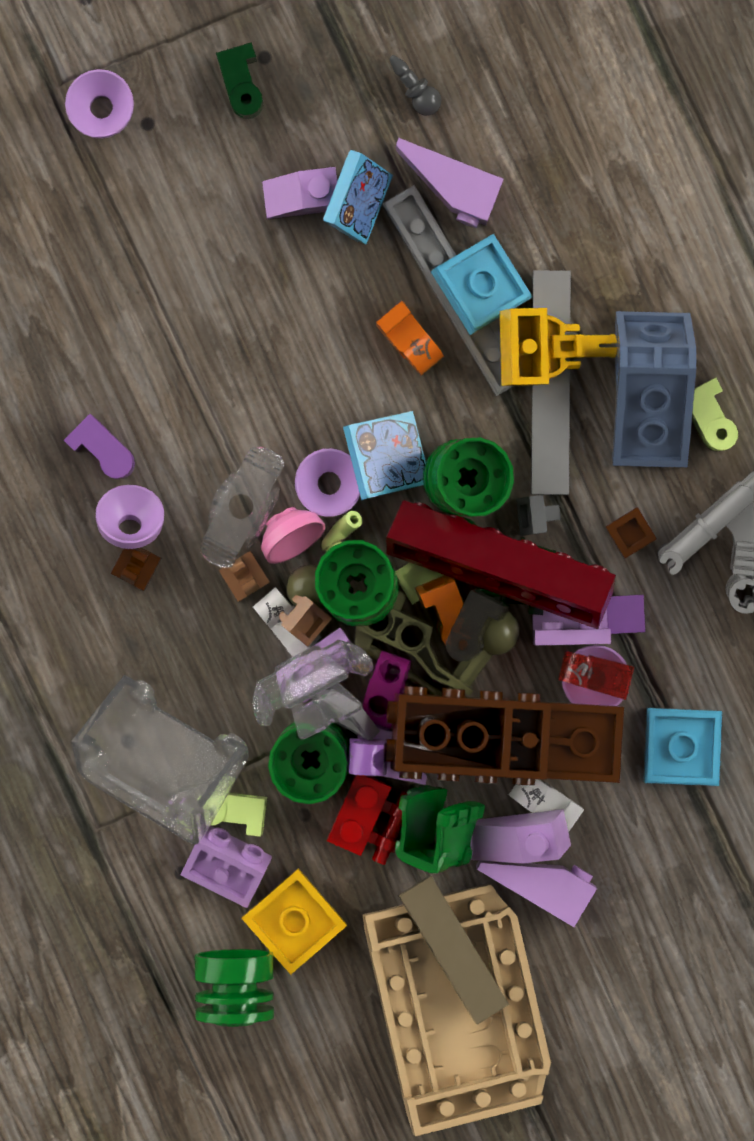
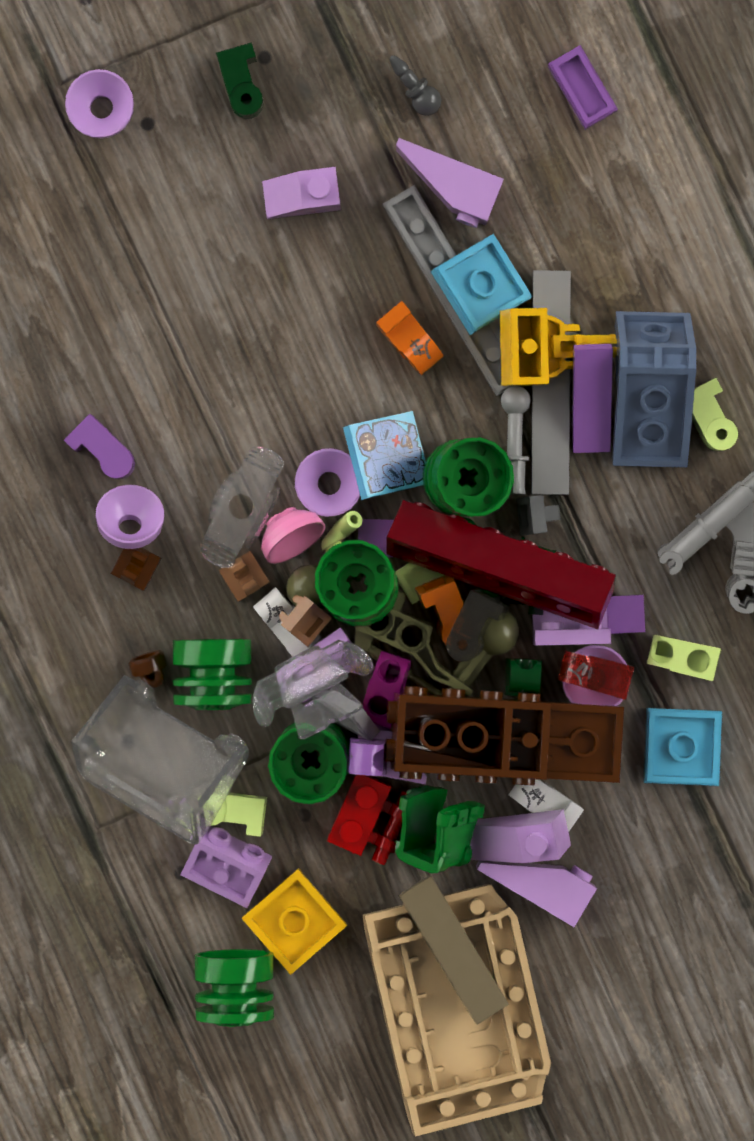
(149, 663): none -> reddish brown tile
(212, 672): none -> green wheel
(357, 197): tile -> none
(375, 532): none -> medium lavender tile
(515, 402): none -> light grey pin
(522, 676): none -> dark green leg
(582, 87): none -> medium lavender tile
(592, 398): none -> medium lavender tile
(630, 533): reddish brown tile -> none
(684, 657): none -> yellowish green leg

